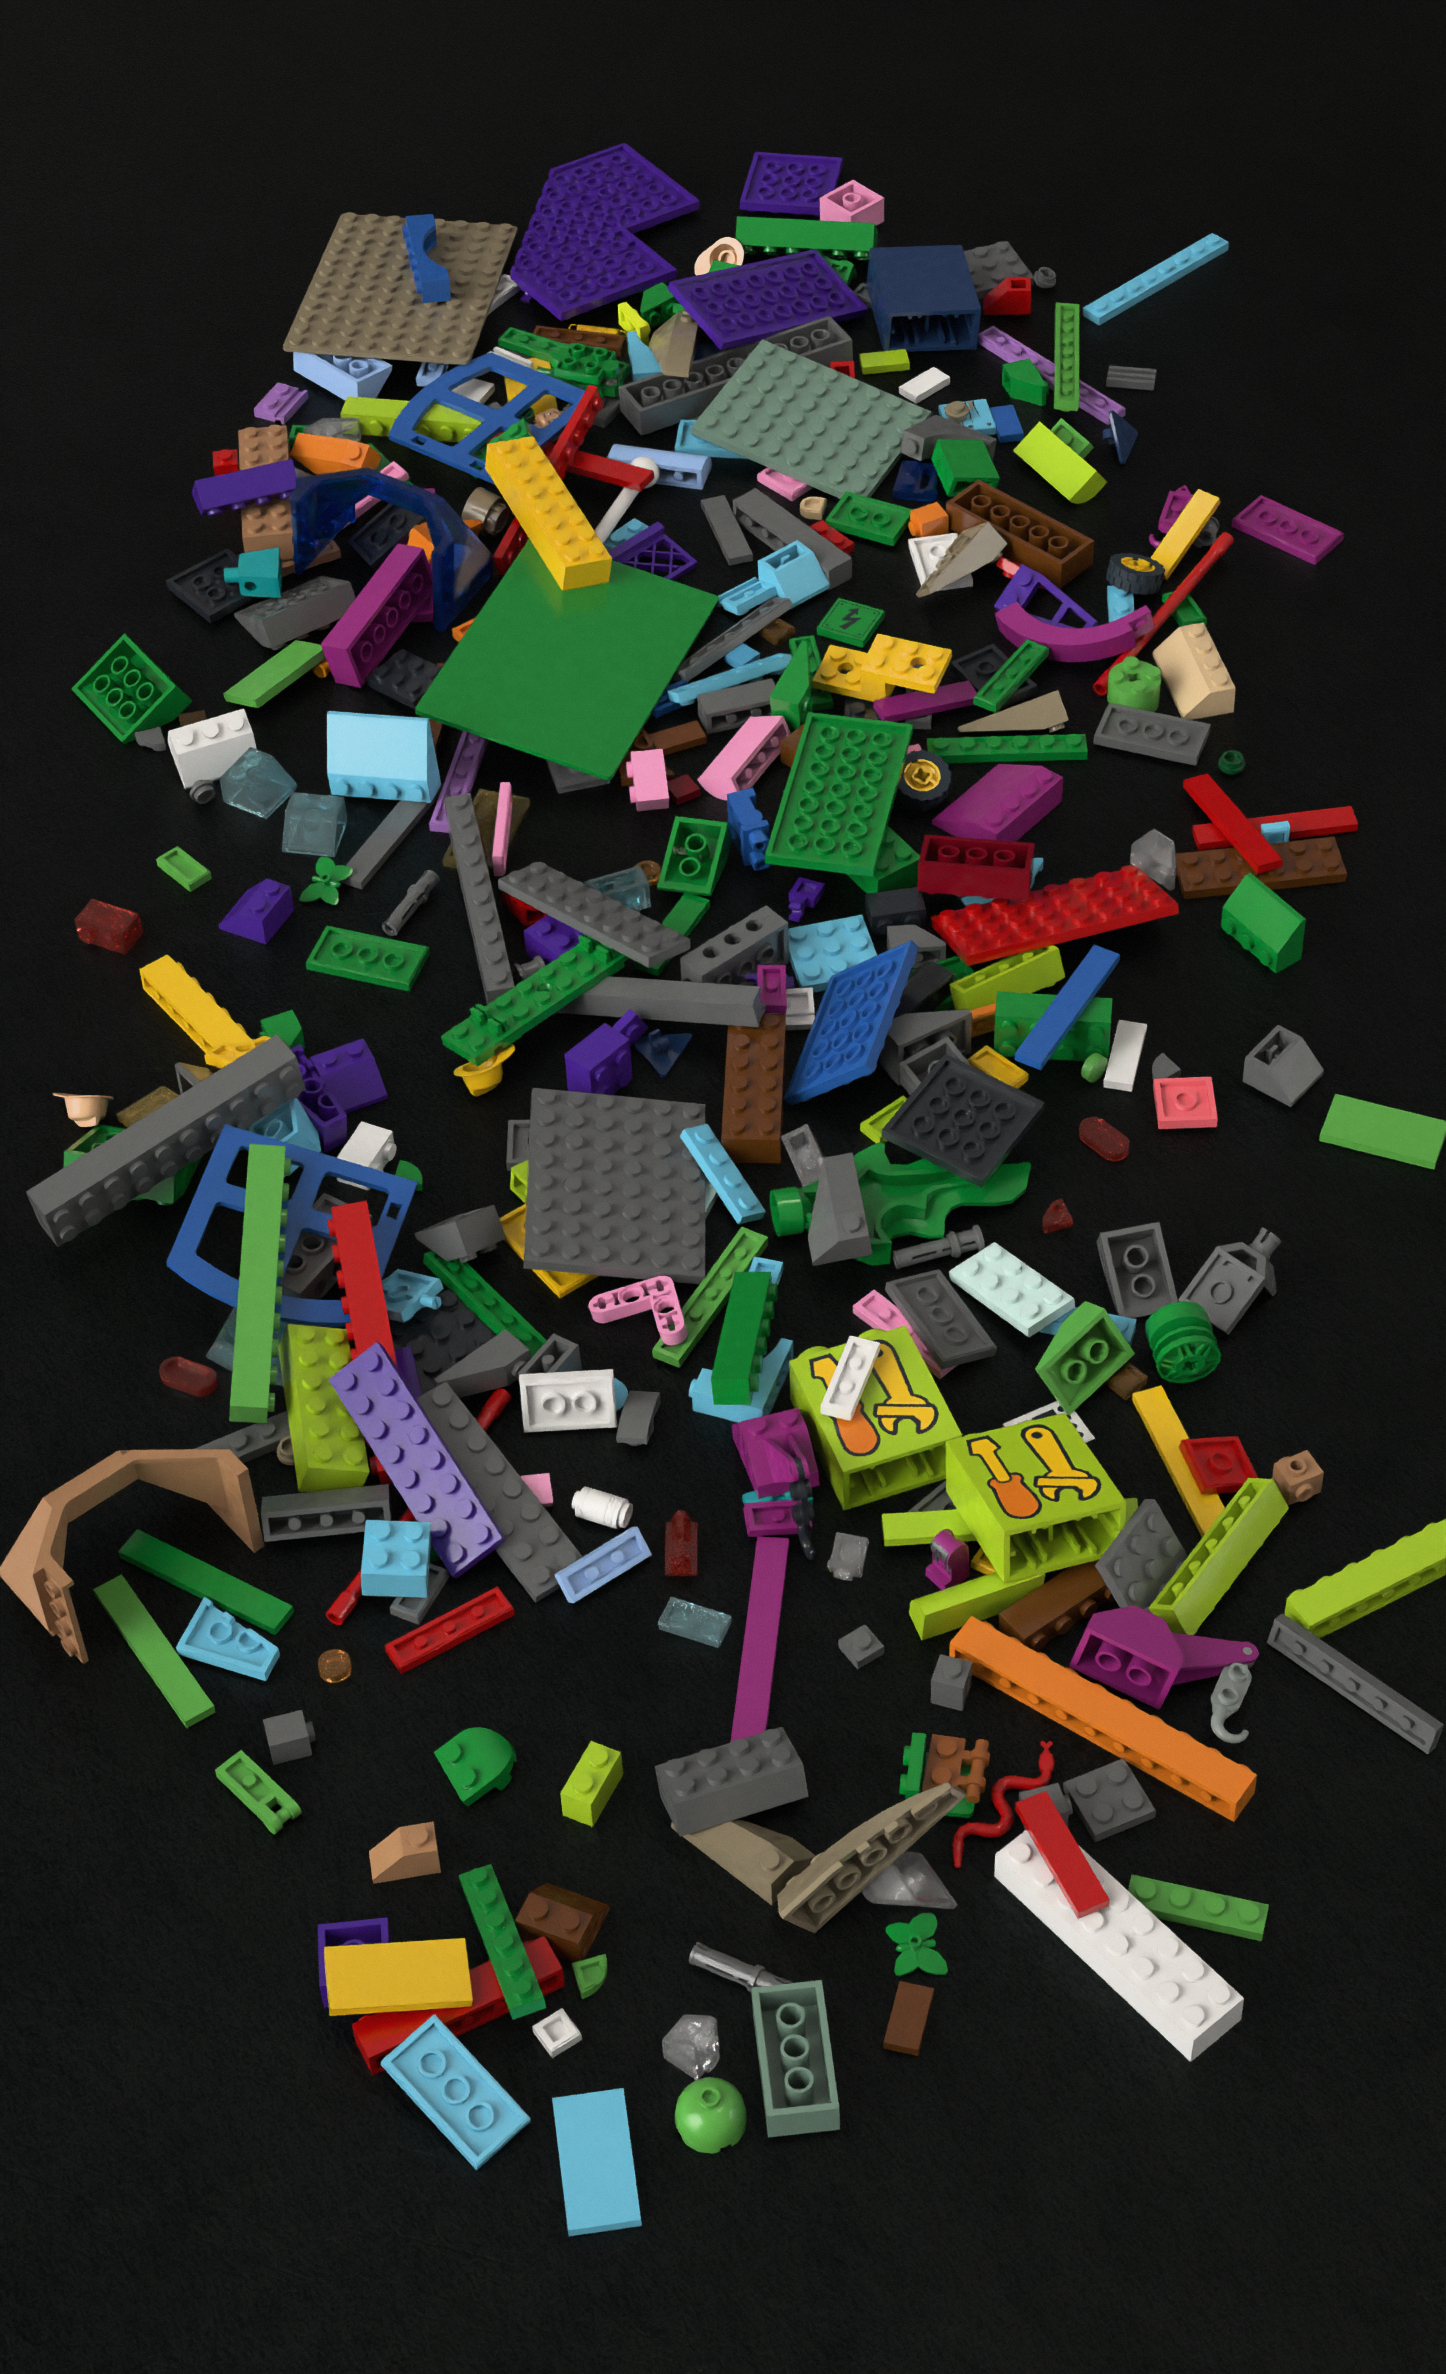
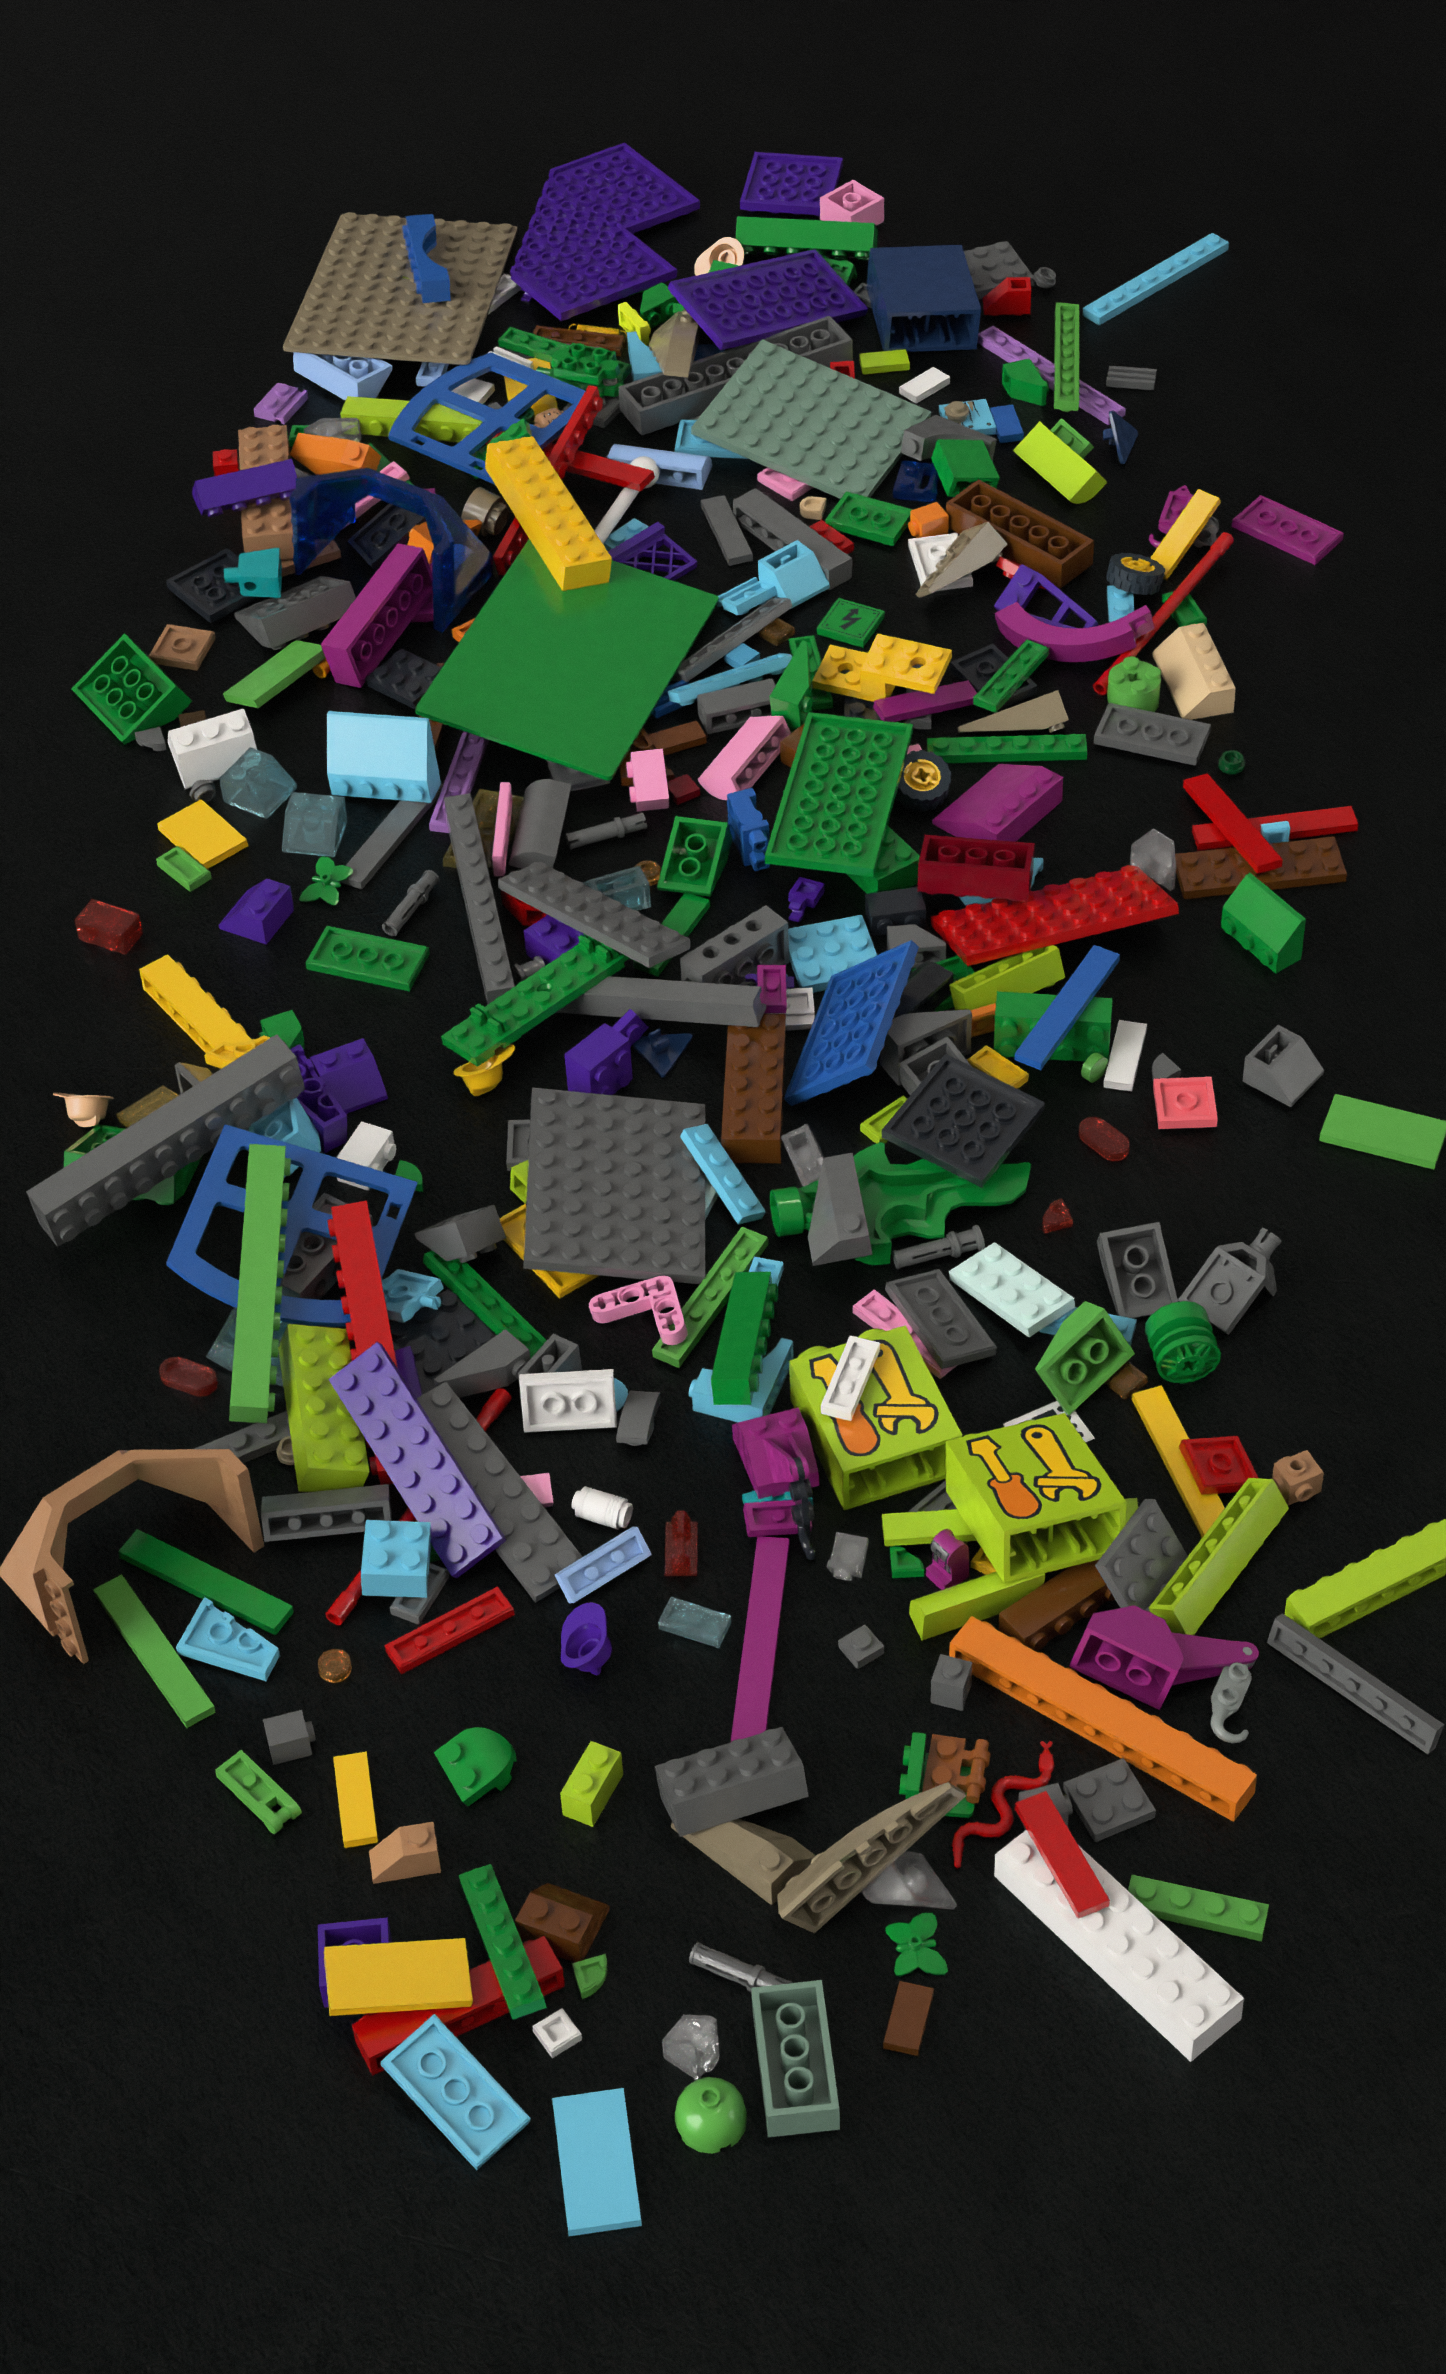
(182, 647): none -> medium nougat tile
(202, 834): none -> yellow tile
(355, 1799): none -> yellow tile
(540, 823): none -> dark grey brick
(585, 1639): none -> dark purple piece
(615, 828): none -> dark grey pin
(905, 1564): none -> green tile

